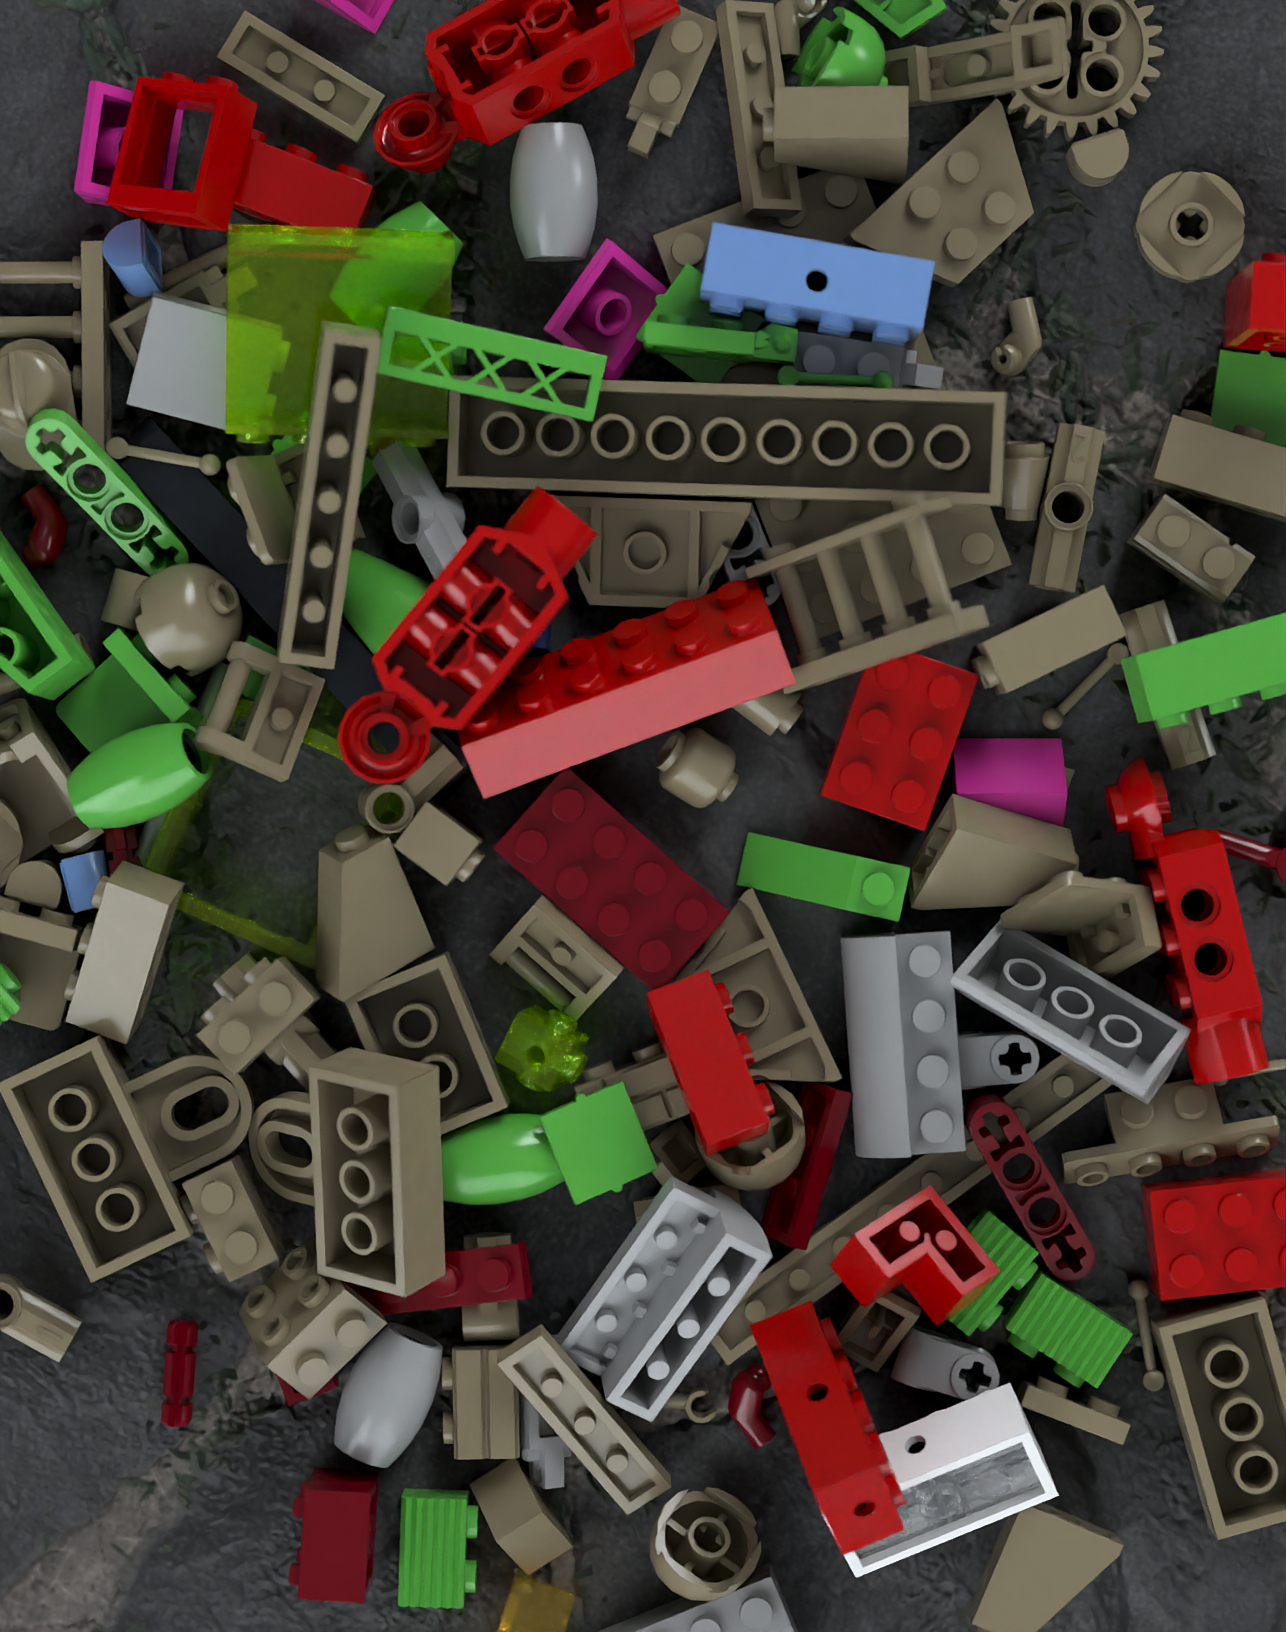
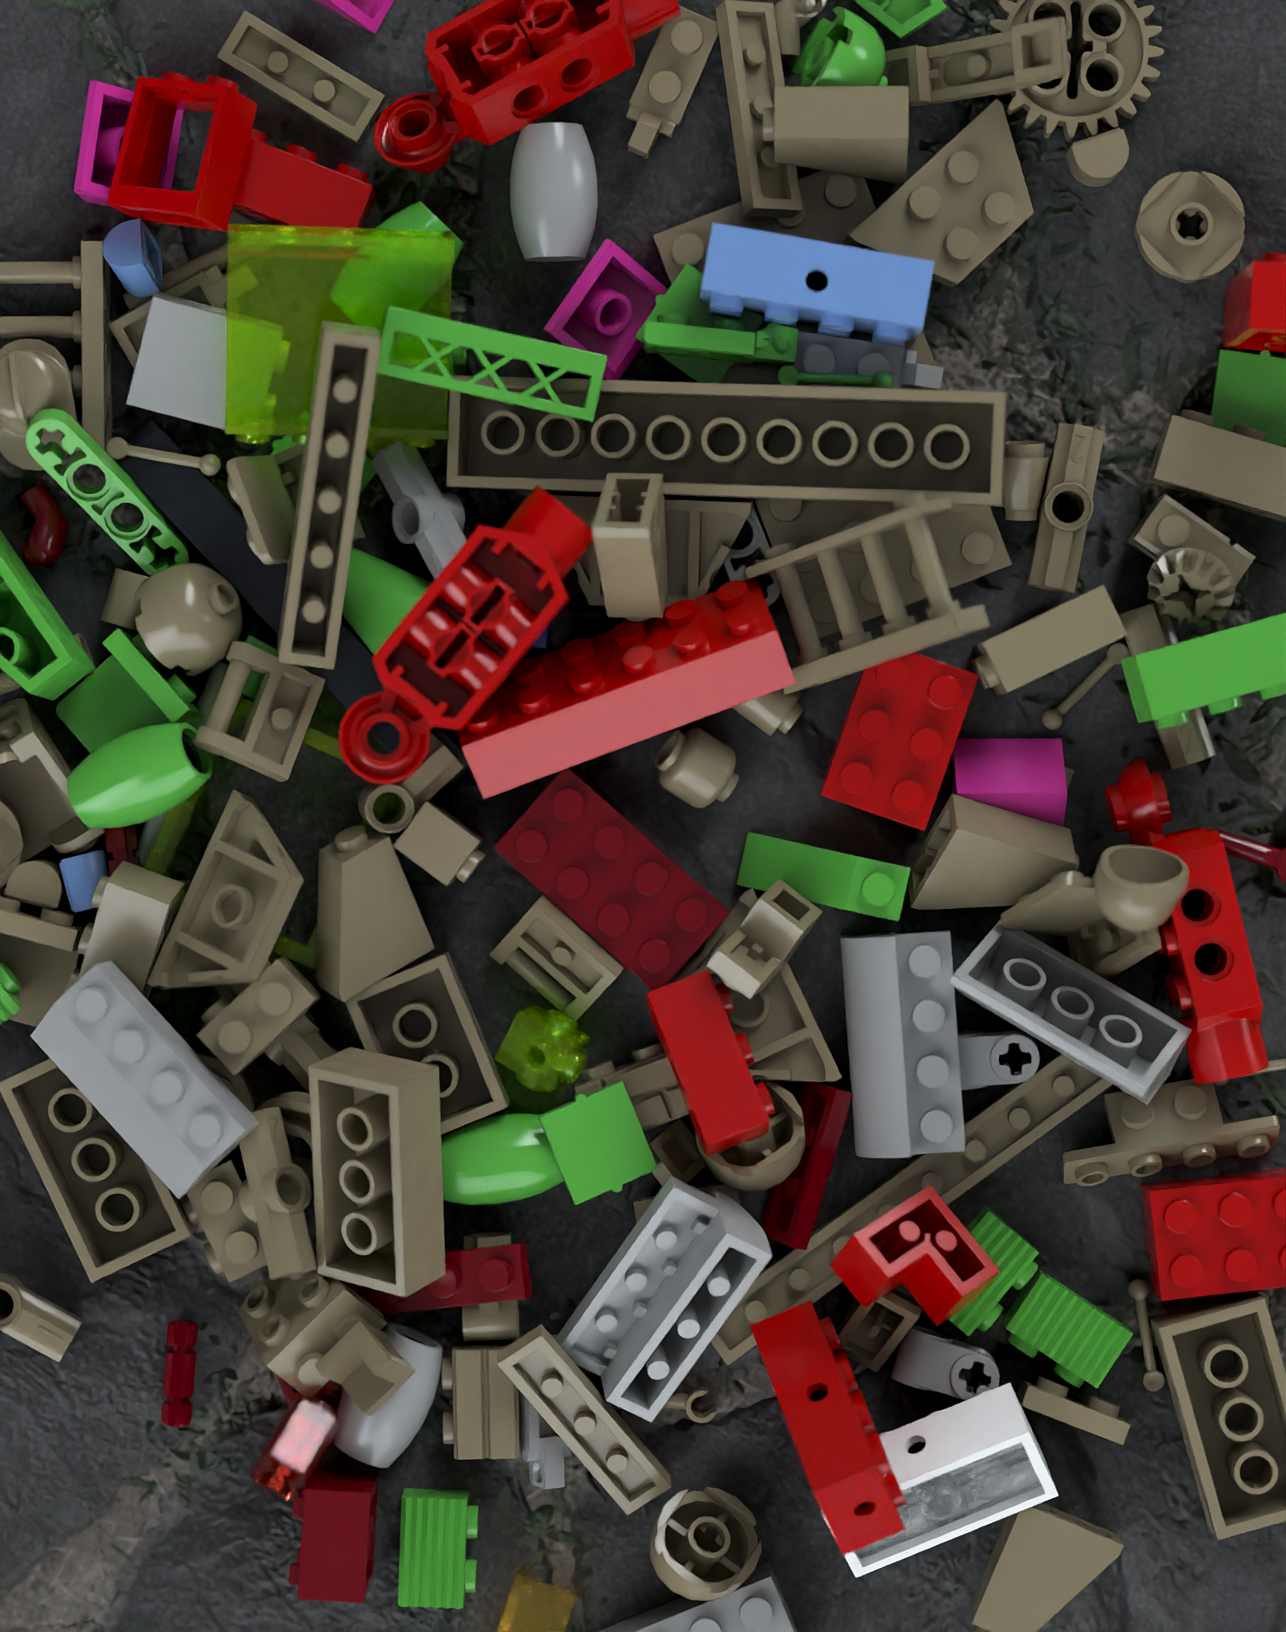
(143, 1077): none -> light grey slope
(231, 905): none -> dark tan wing
(276, 1196): none -> dark tan piece
(296, 1447): none -> clear red brick
(366, 1366): none -> dark tan panel
(519, 1516): dark tan slope -> none
(632, 546): none -> dark tan slope
(745, 1405): dark red arm -> none
(764, 940): none -> dark tan brick
(1022, 342): dark tan arm -> none
(1026, 1190): dark red beam -> none
(1139, 886): none -> dark tan hat
(1201, 572): none -> dark tan gear

